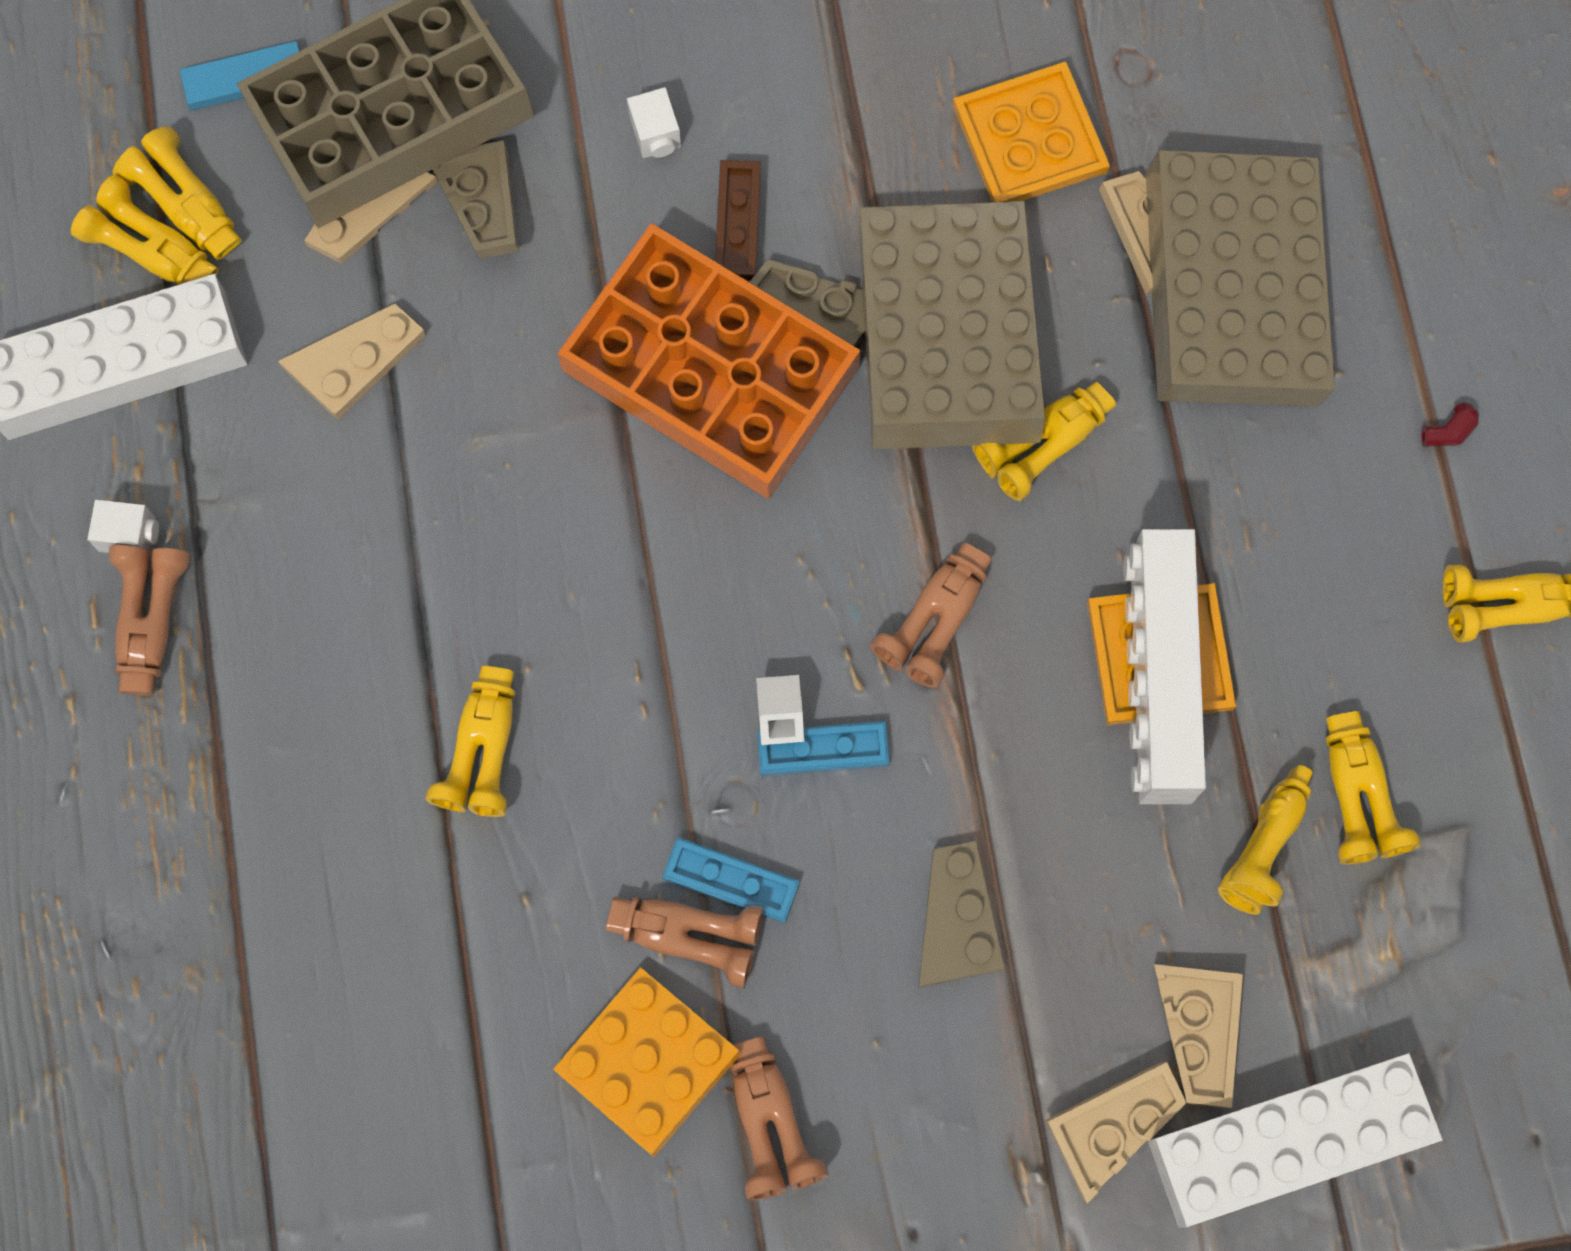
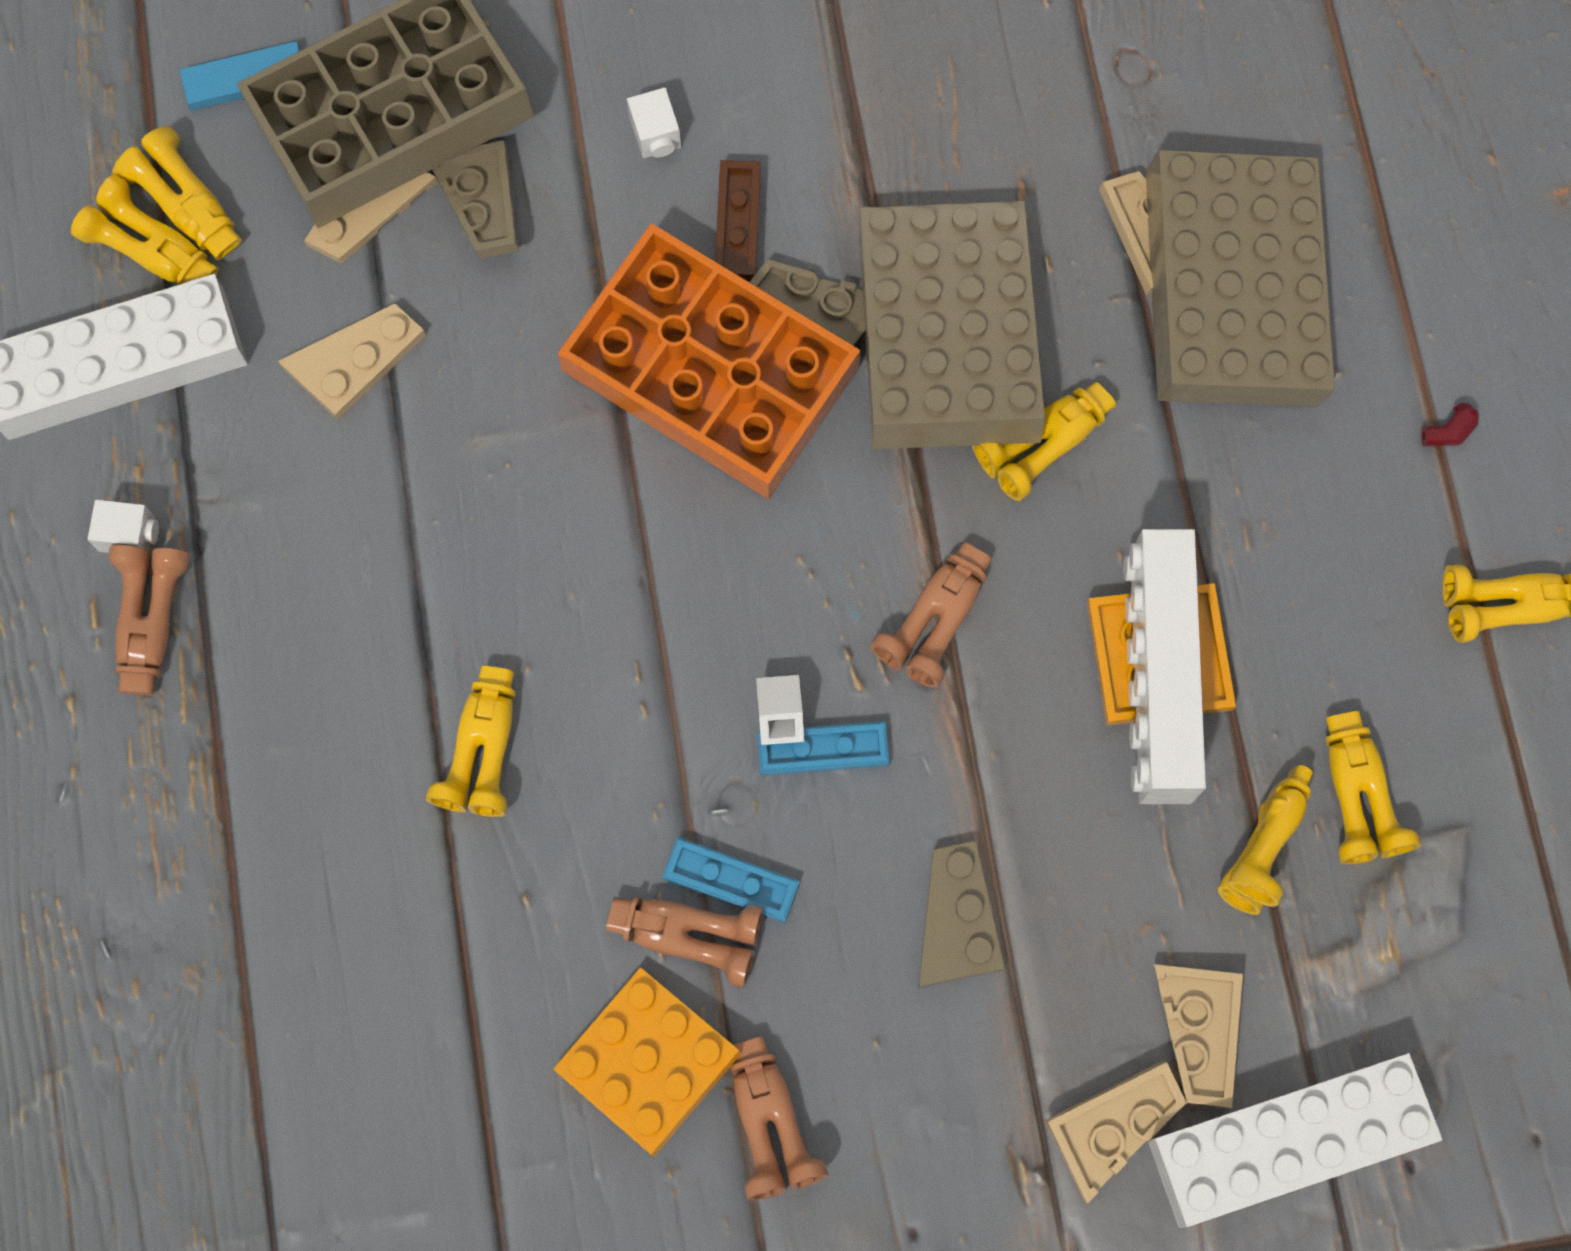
(1030, 135): light orange plate -> none

